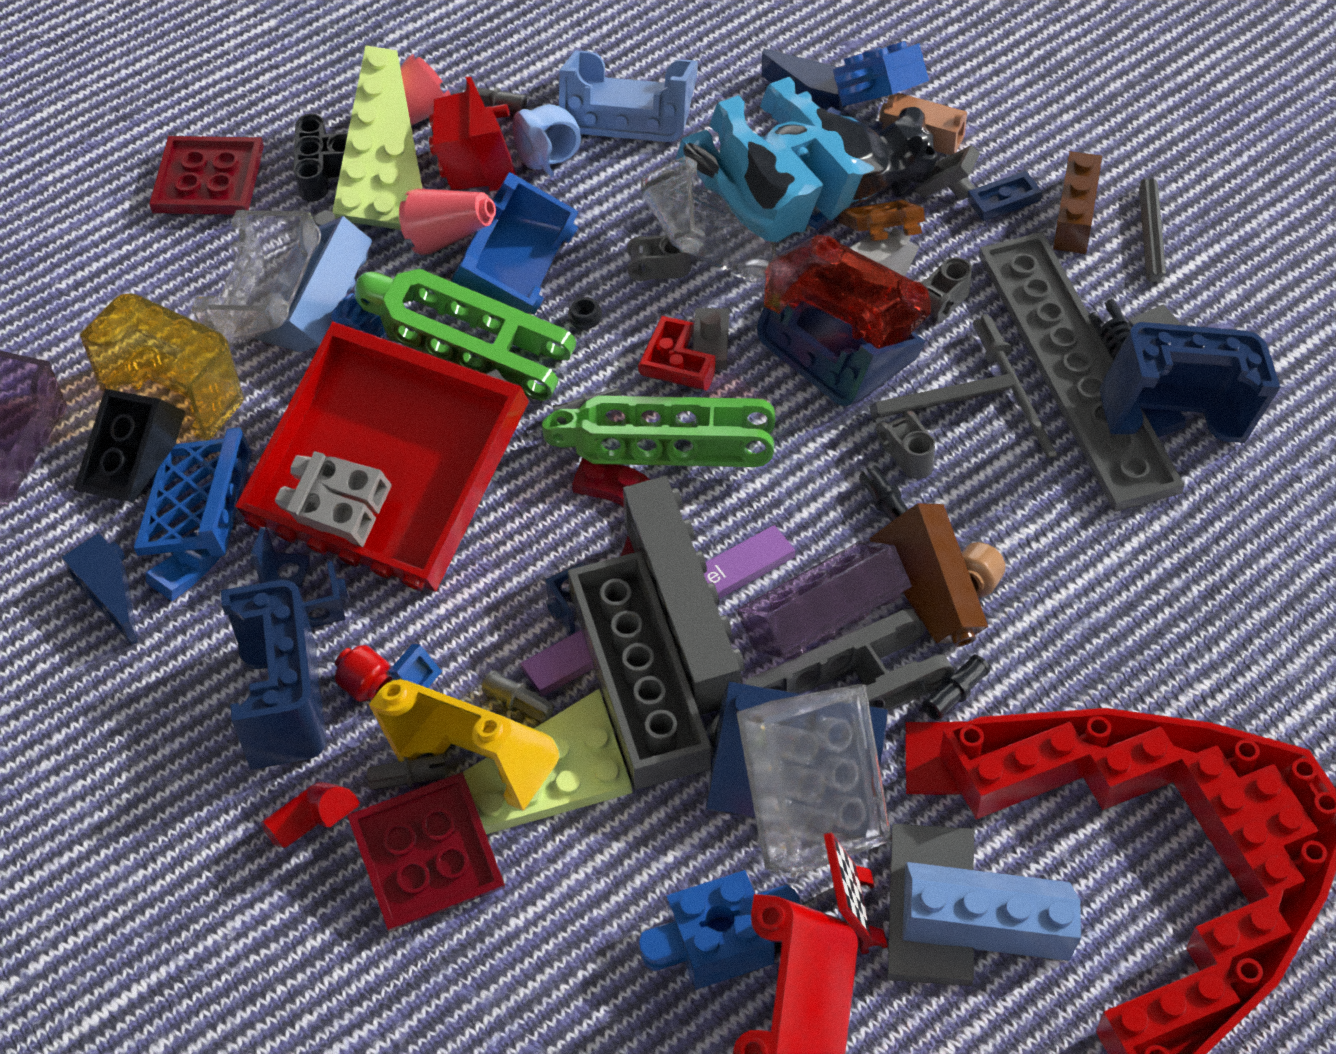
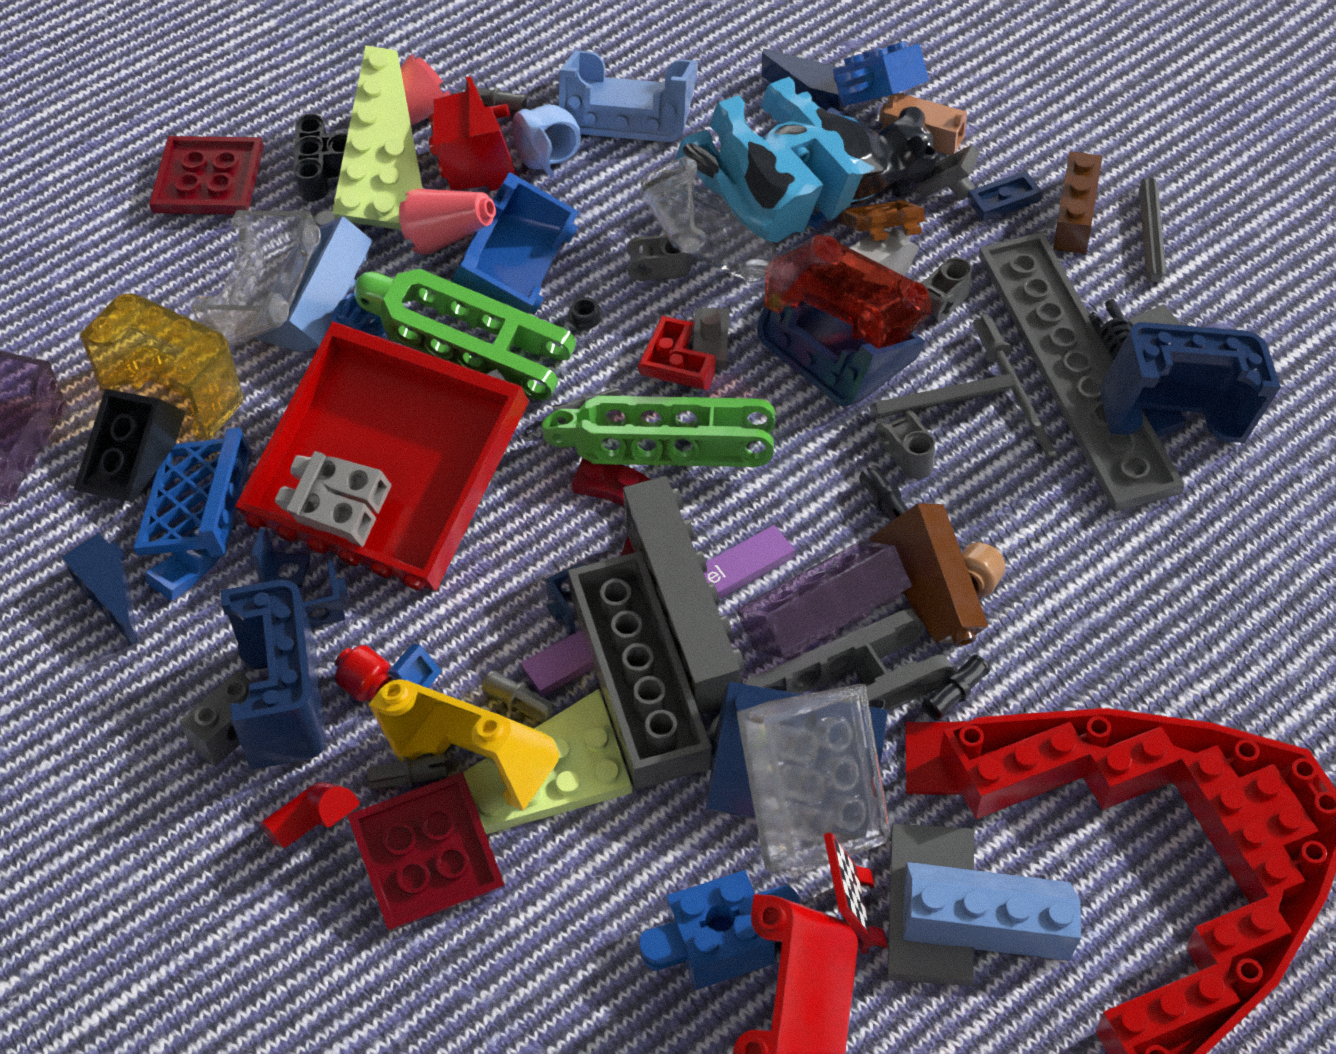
(210, 723): none -> dark grey brick

